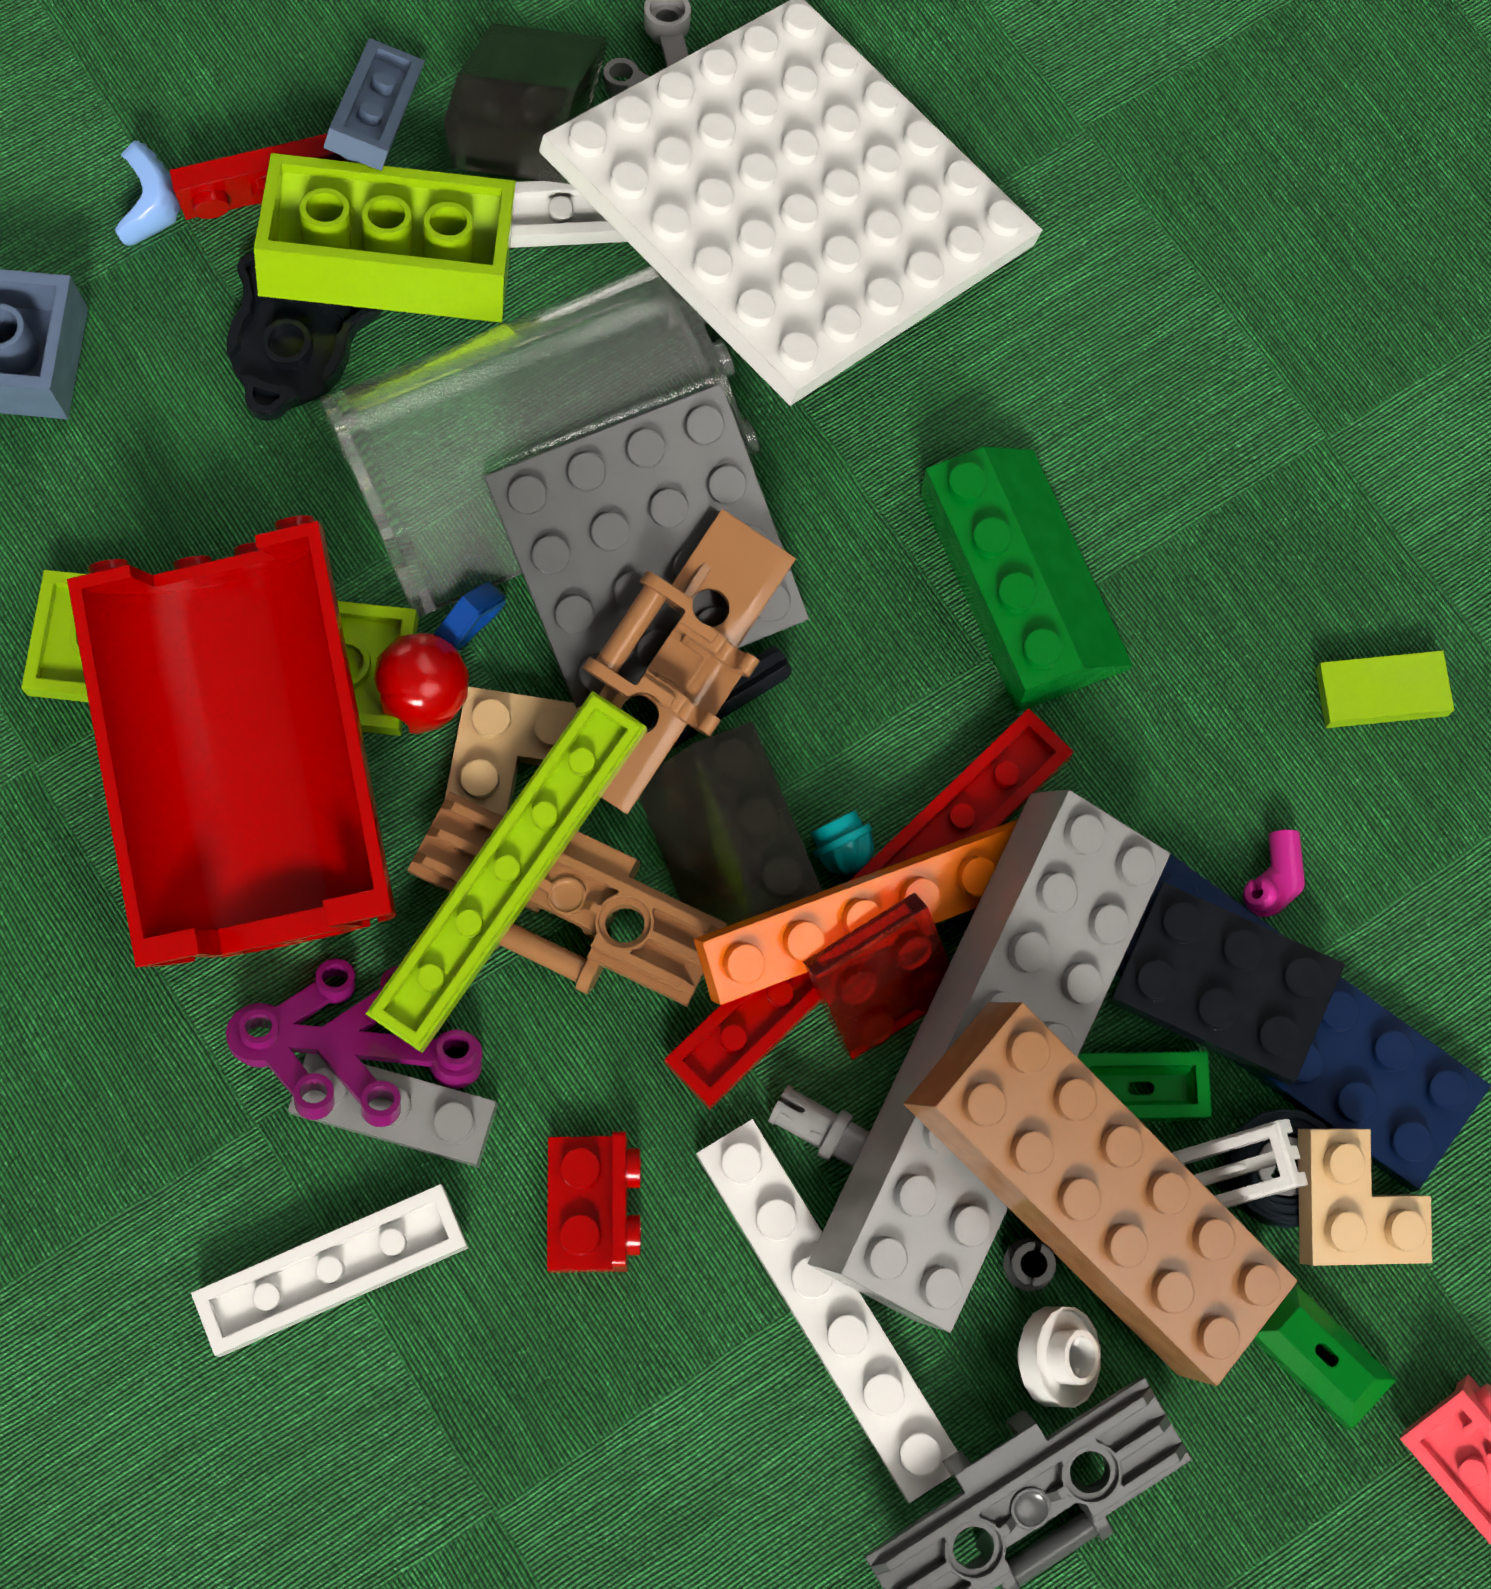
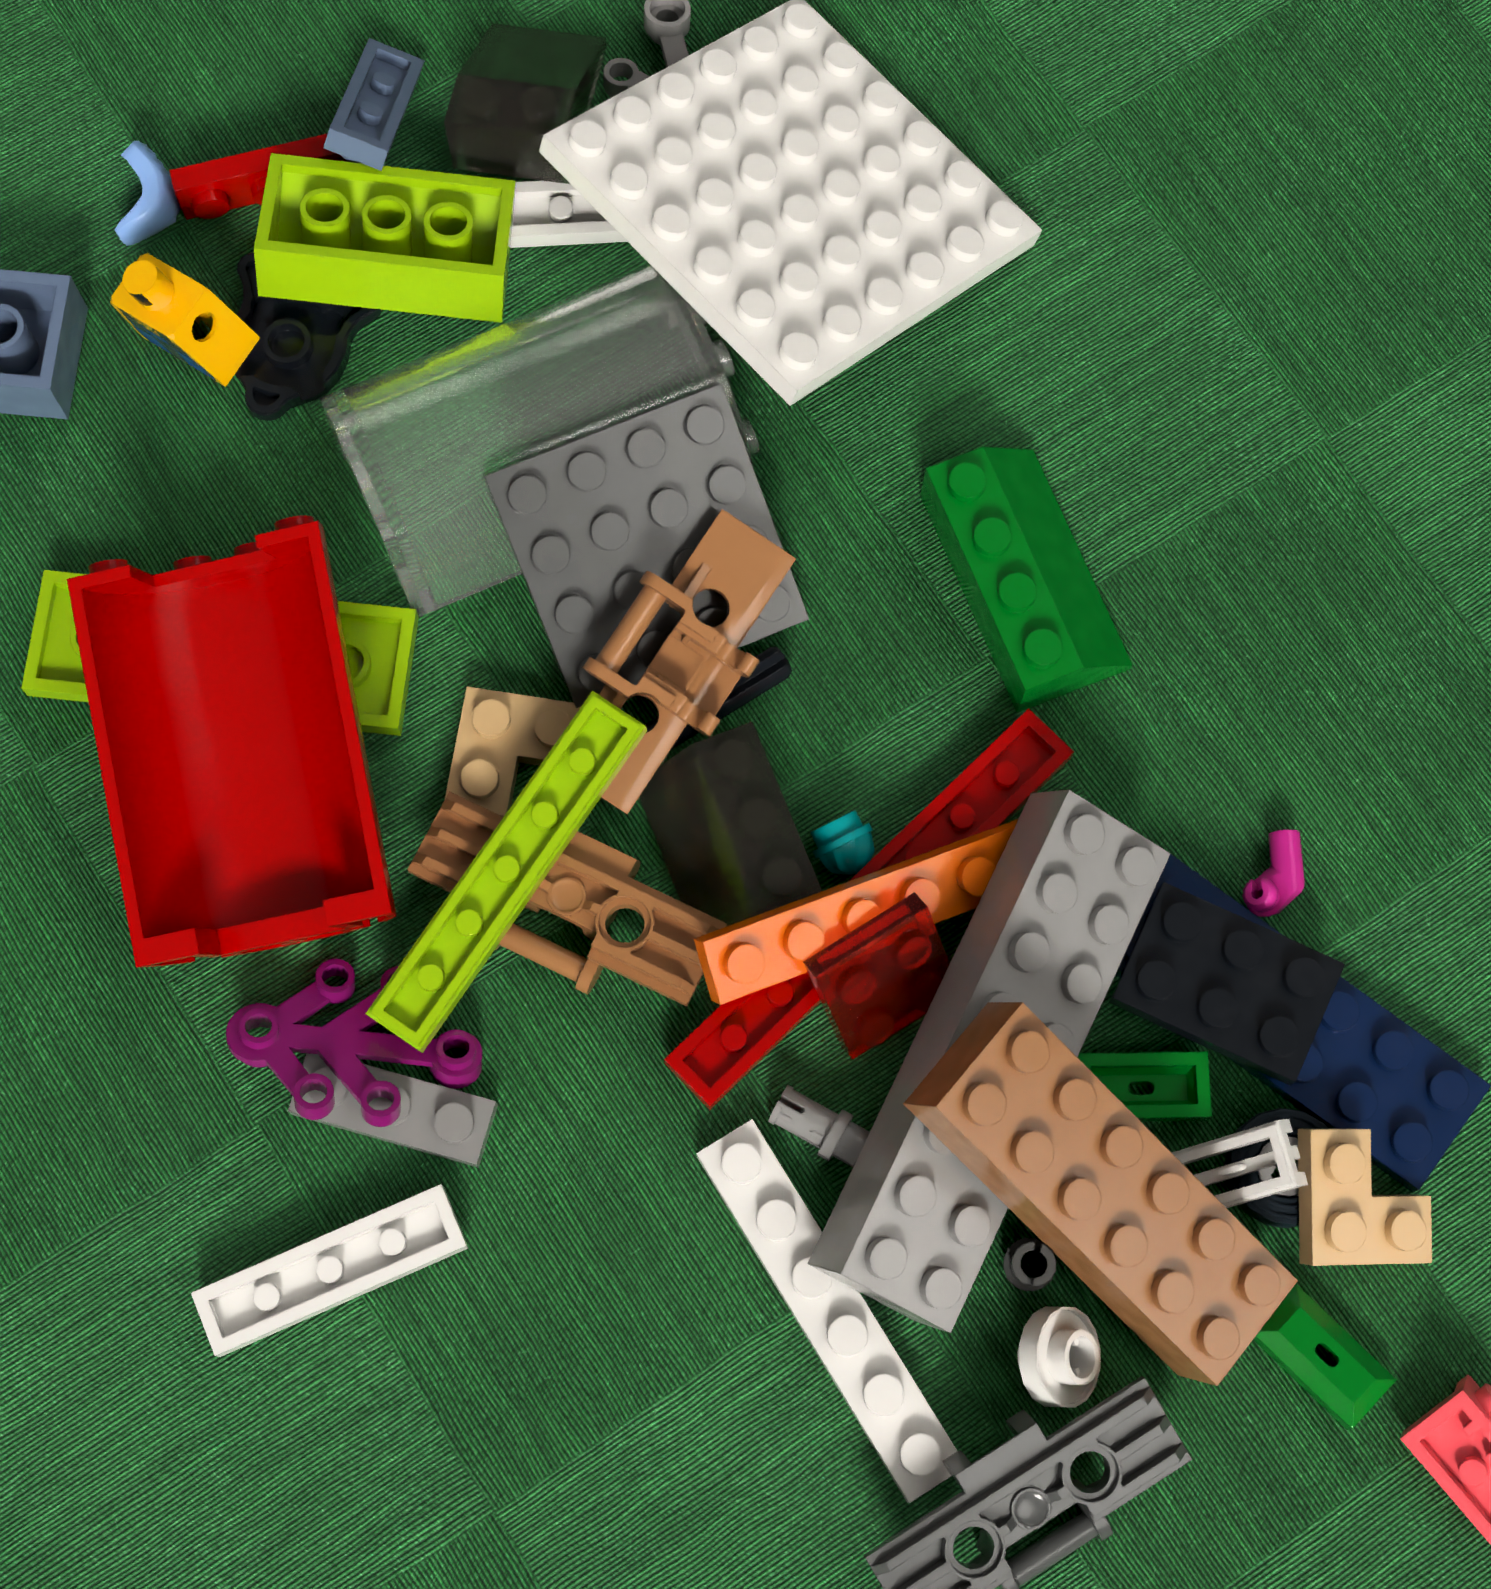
(163, 308): none -> yellow torso
(421, 681): red hair -> none
(471, 615): blue tile -> none
(590, 1203): red bracket -> none
(1384, 689): lime tile -> none

